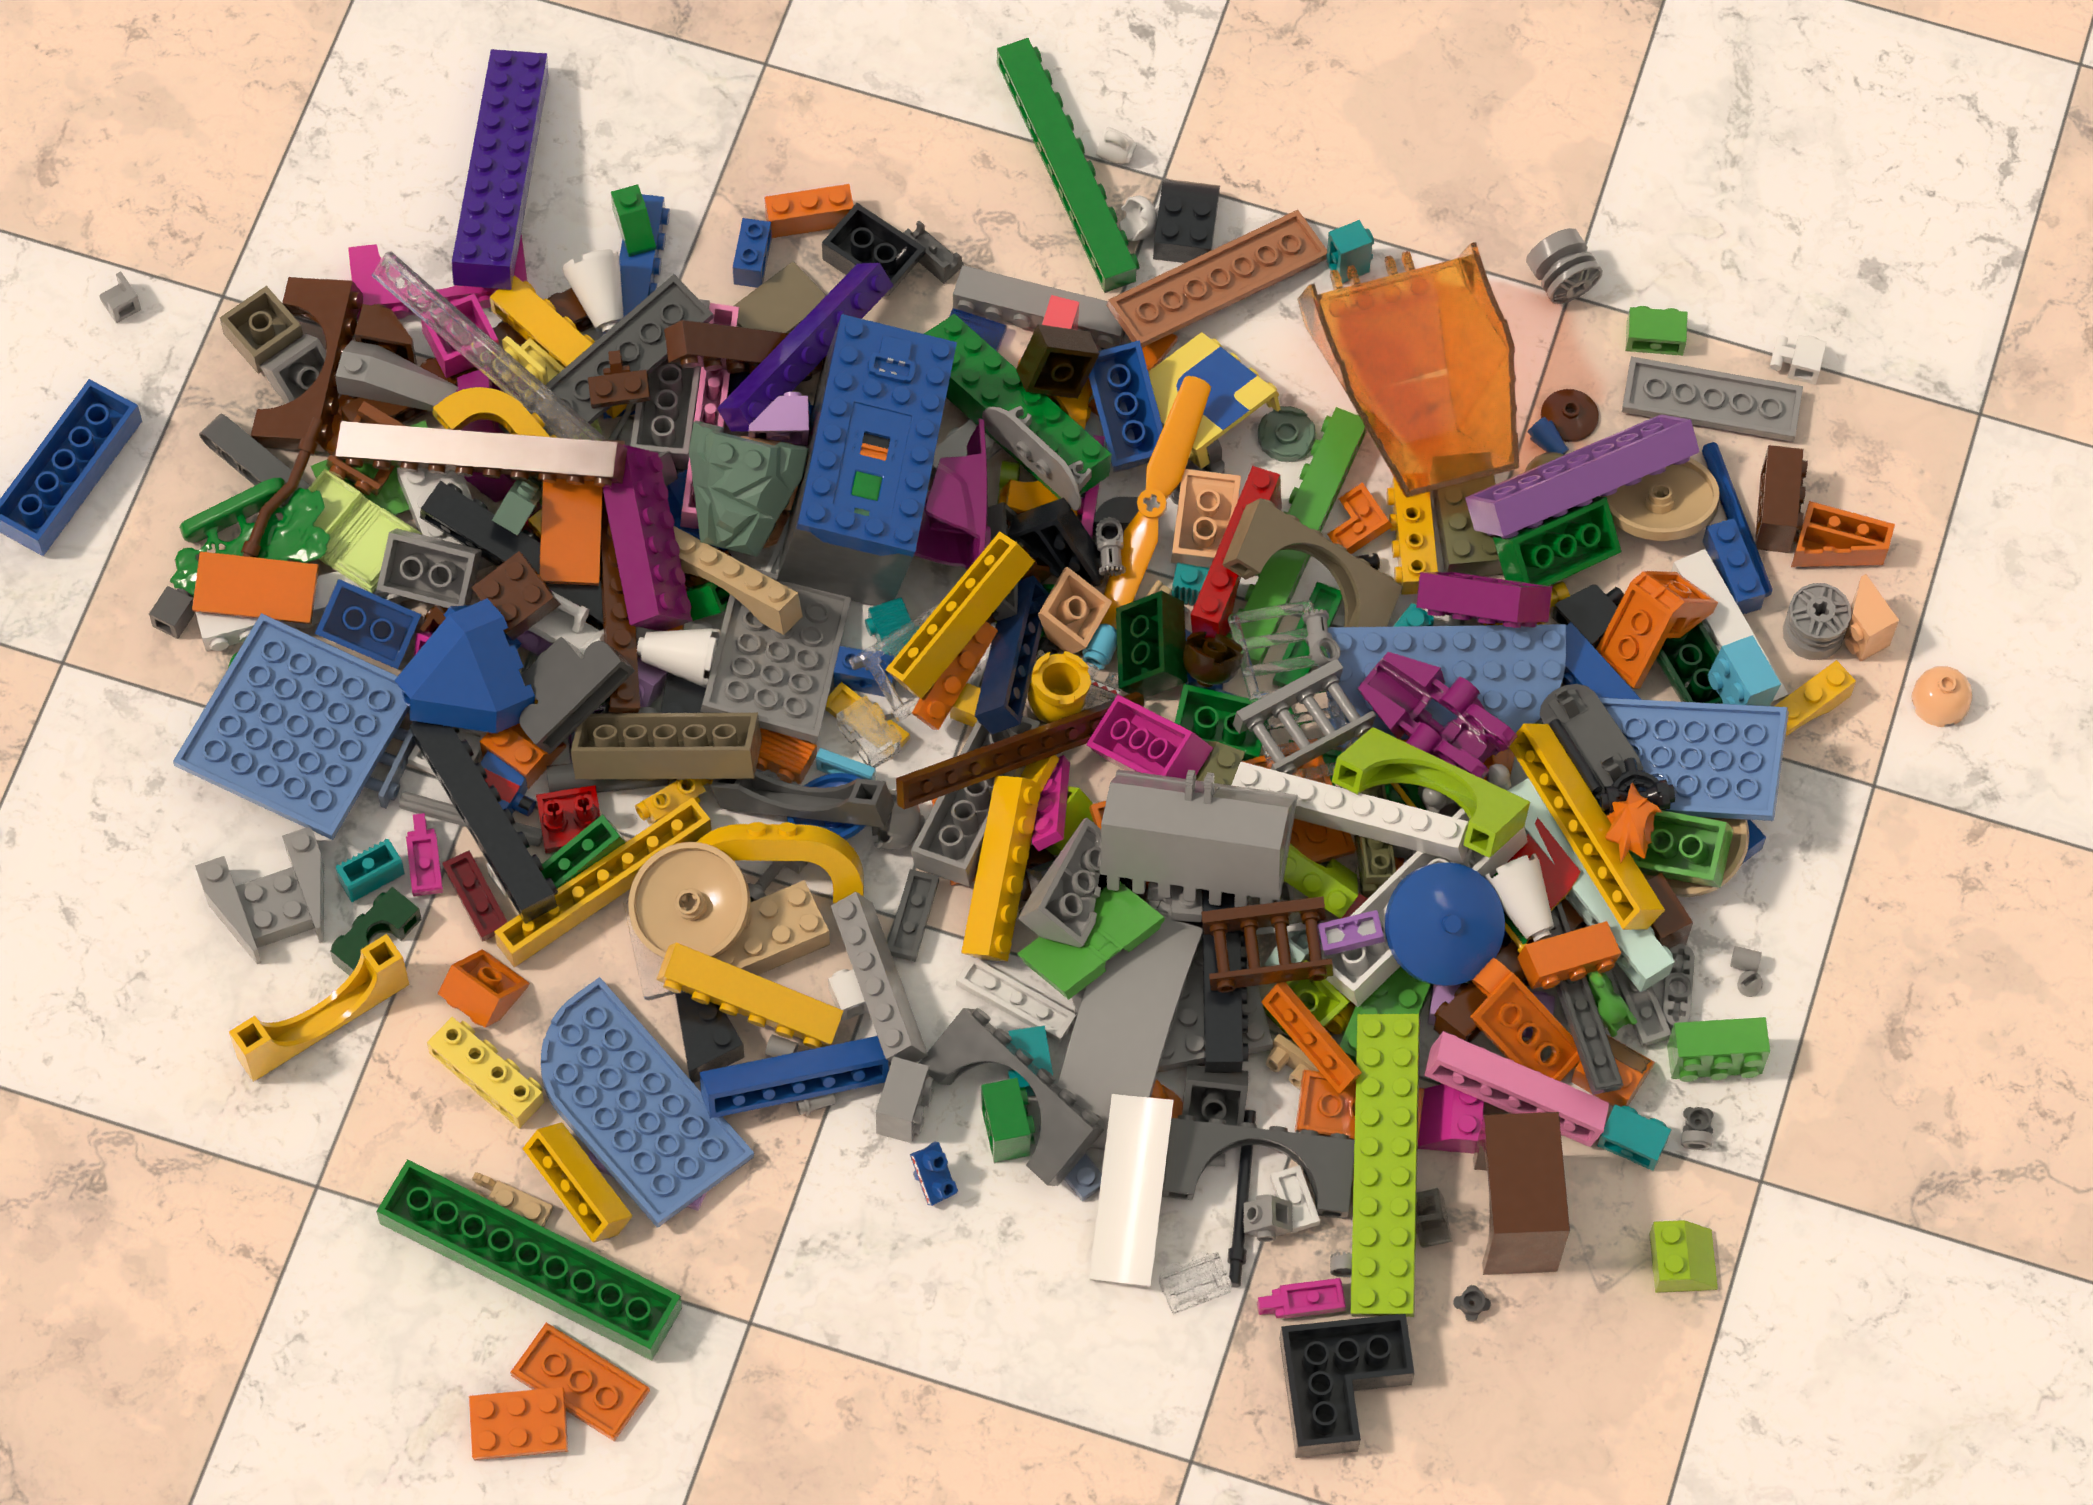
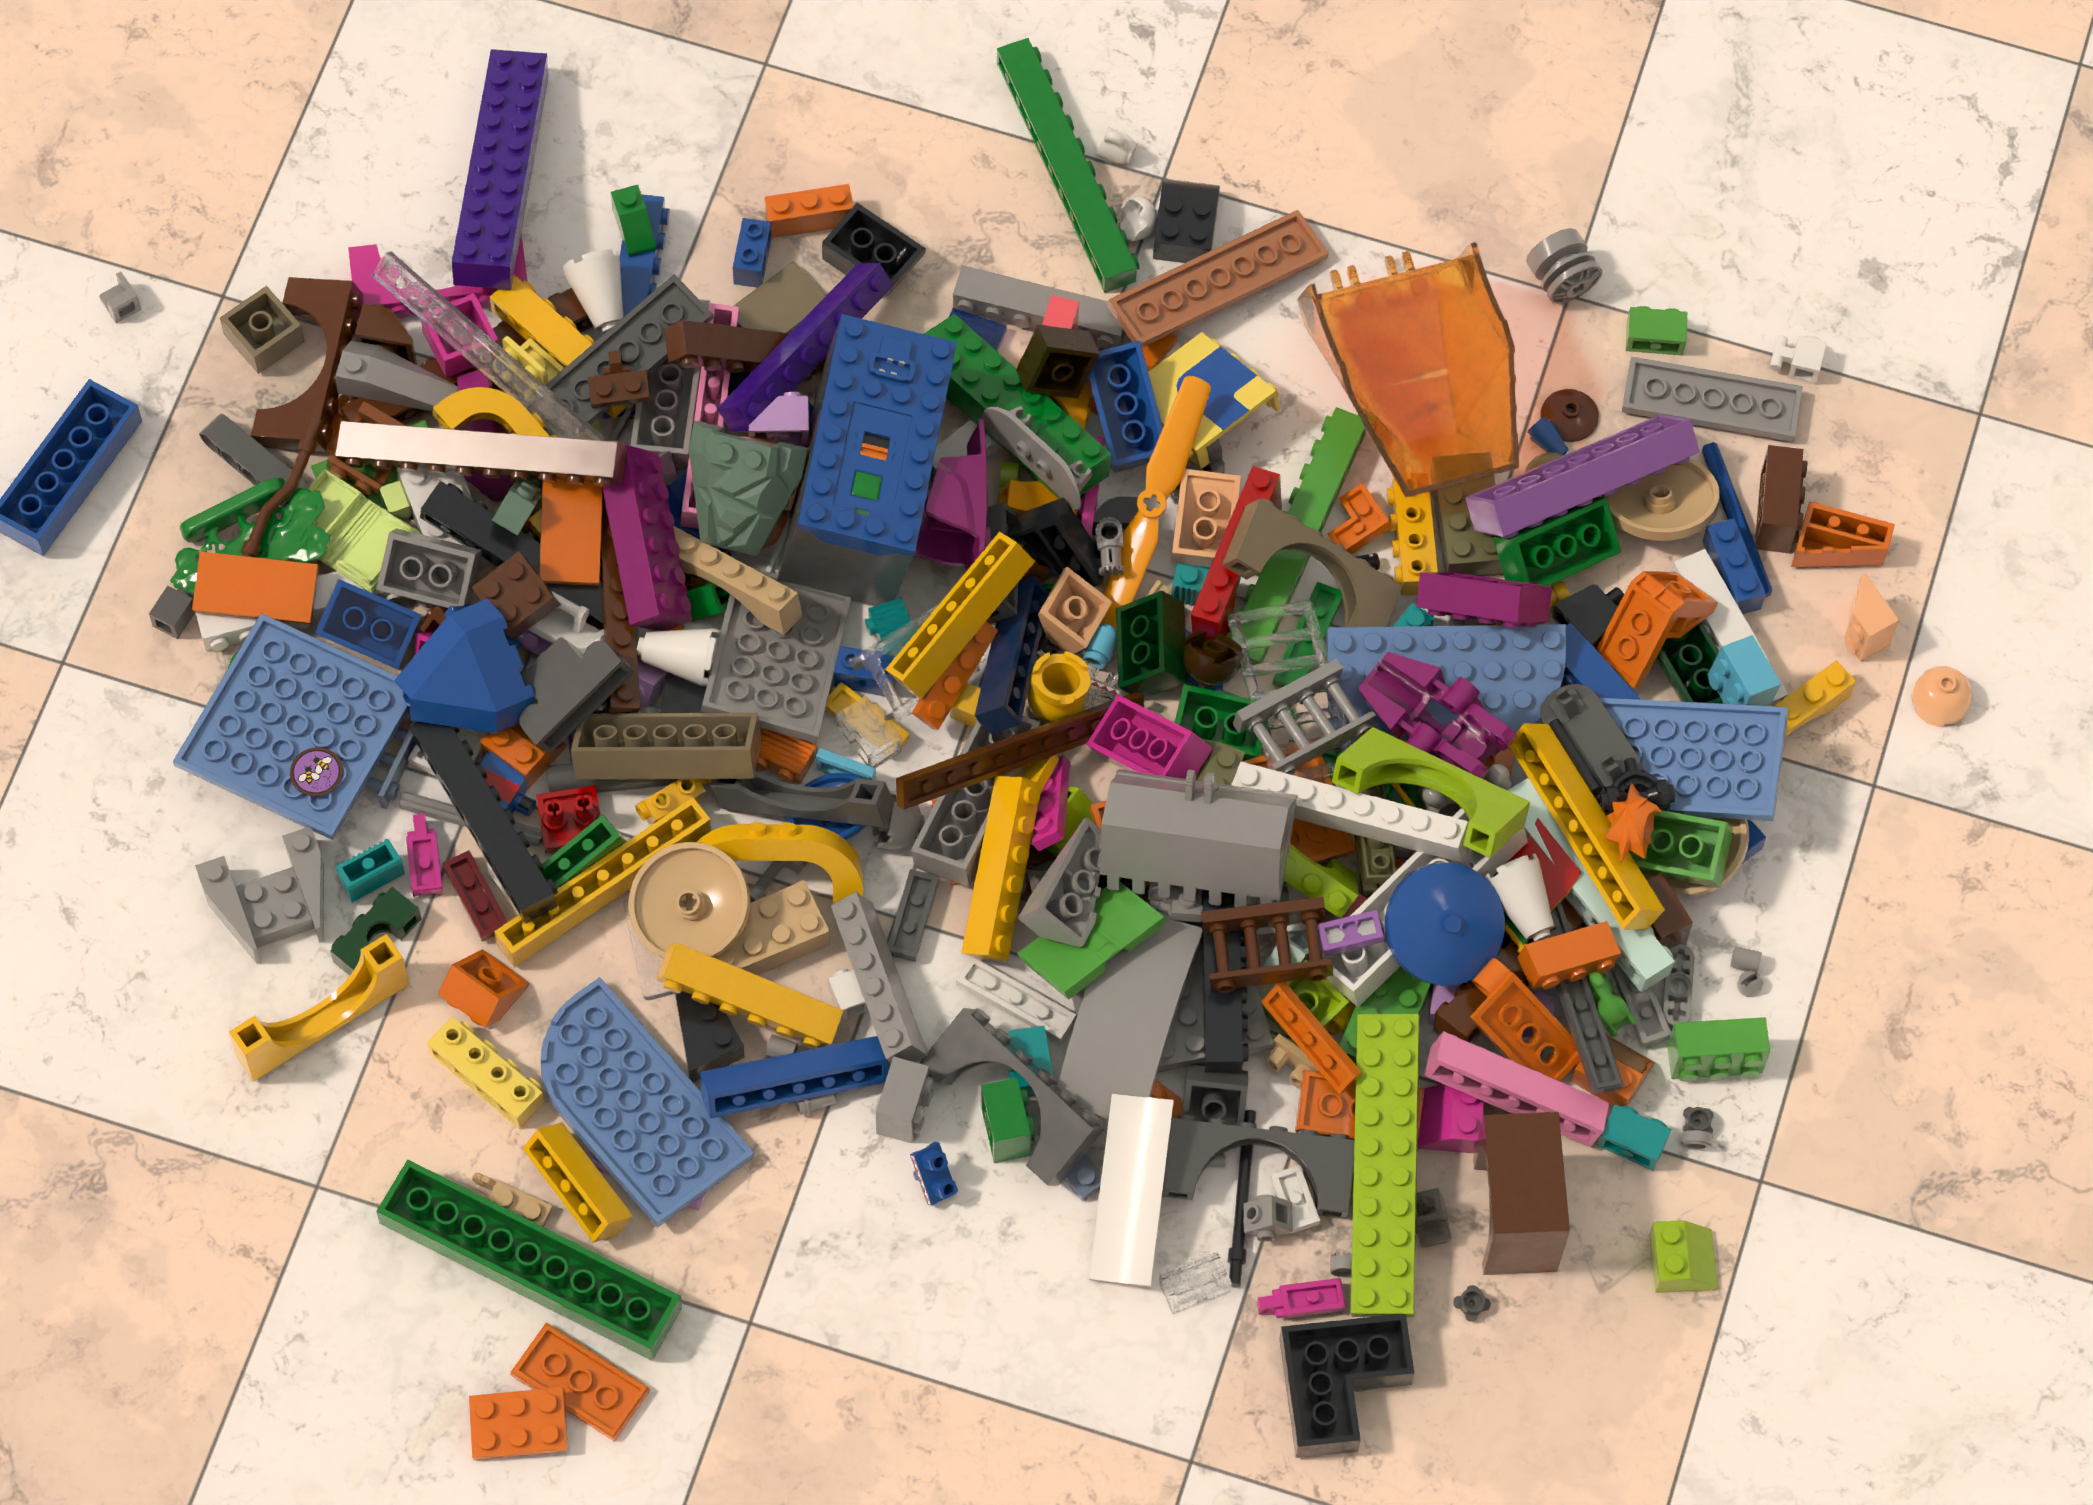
(295, 367): light grey slope -> none
(316, 771): none -> sticker
(396, 499): none -> yellowish green slope
(937, 257): dark grey hinge -> none
(1286, 434): sand green tile -> none
(1319, 636): light grey connector -> none
(1349, 247): teal brick -> none
(1814, 635): light grey wheel -> none

